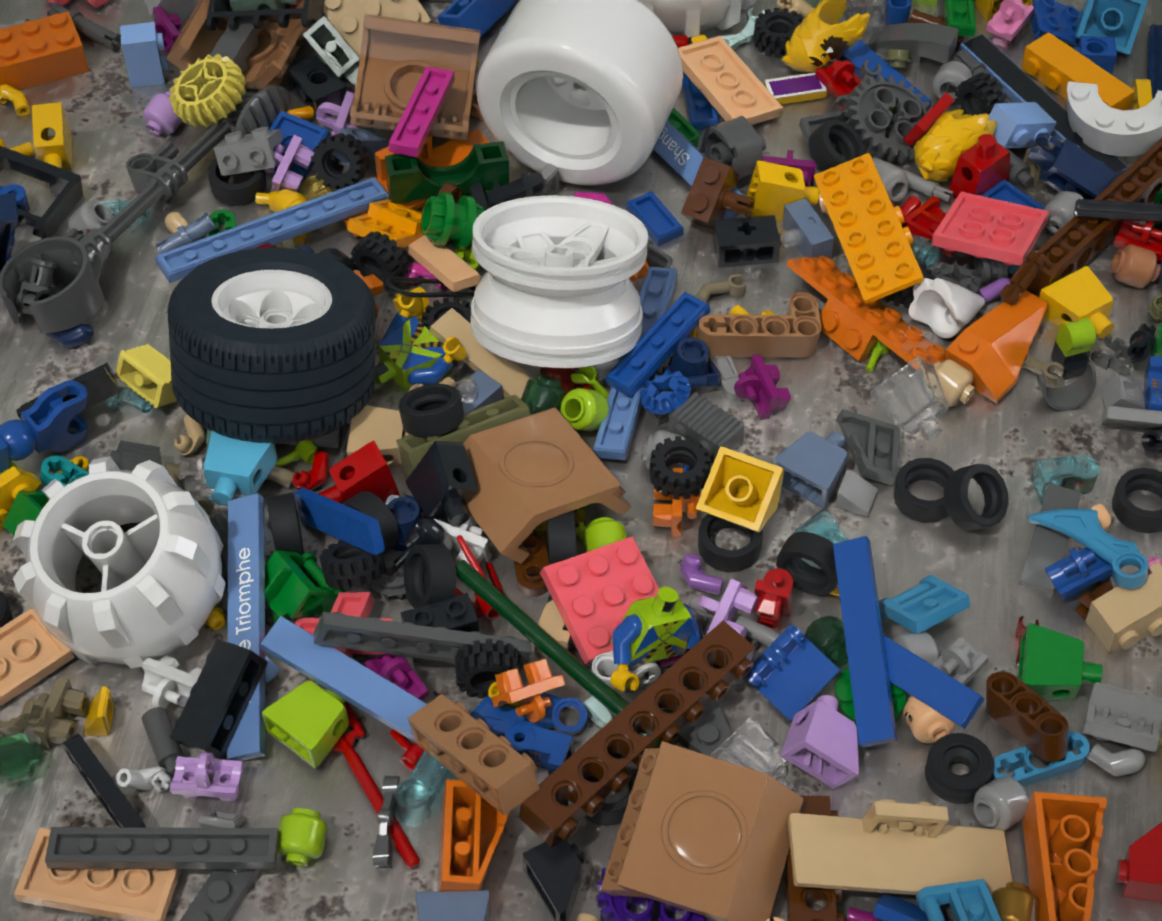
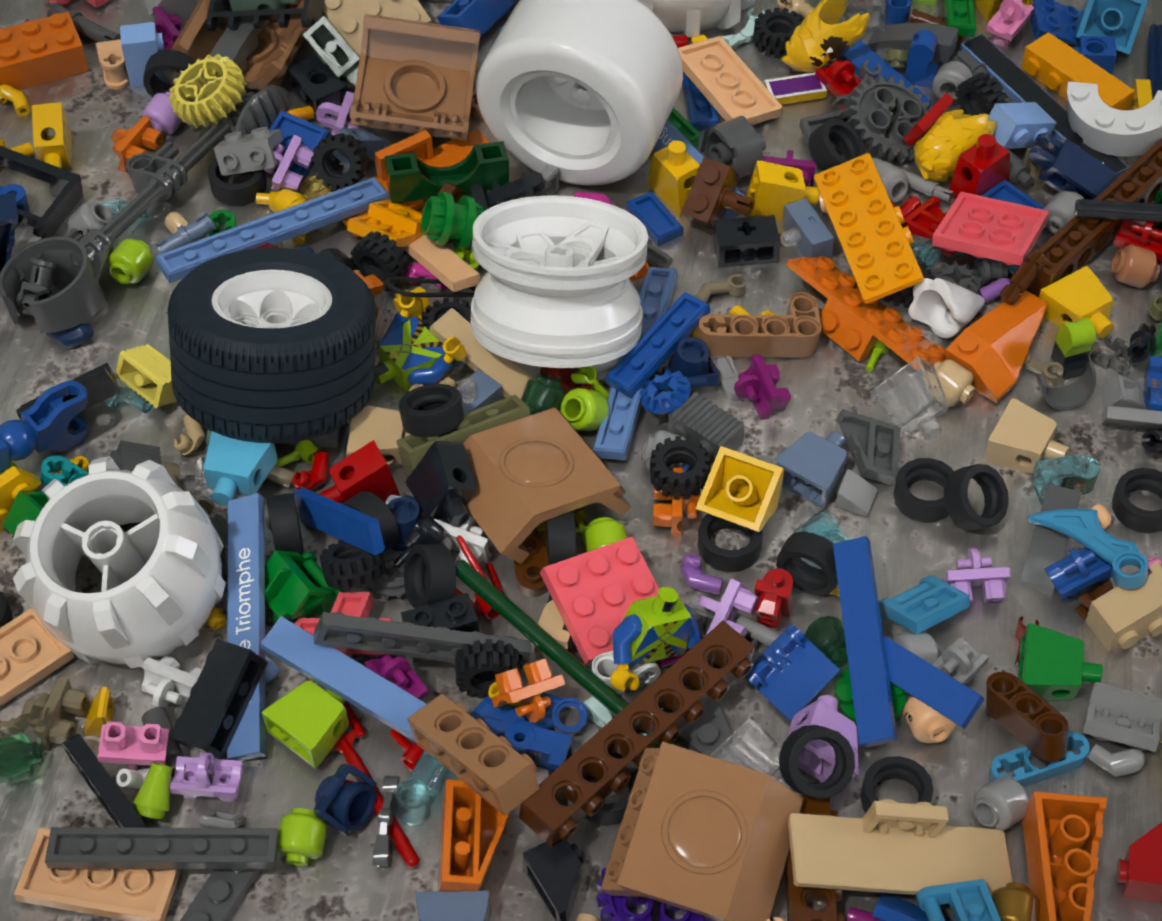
(113, 64): none -> light nougat piece
(130, 261): none -> lime head
(133, 744): none -> bright pink hips
(136, 141): none -> orange hips
(154, 793): none -> lime cone
(163, 60): none -> black tyre
(346, 803): none -> dark blue piece
(421, 111): dark pink plate -> none
(672, 174): none -> yellow torso
(843, 766): none -> black tyre
(898, 768): none -> black tyre
(919, 68): none -> blue leg
(964, 749): black tyre -> none
(978, 575): none -> lavender hips
(1023, 438): none -> tan torso

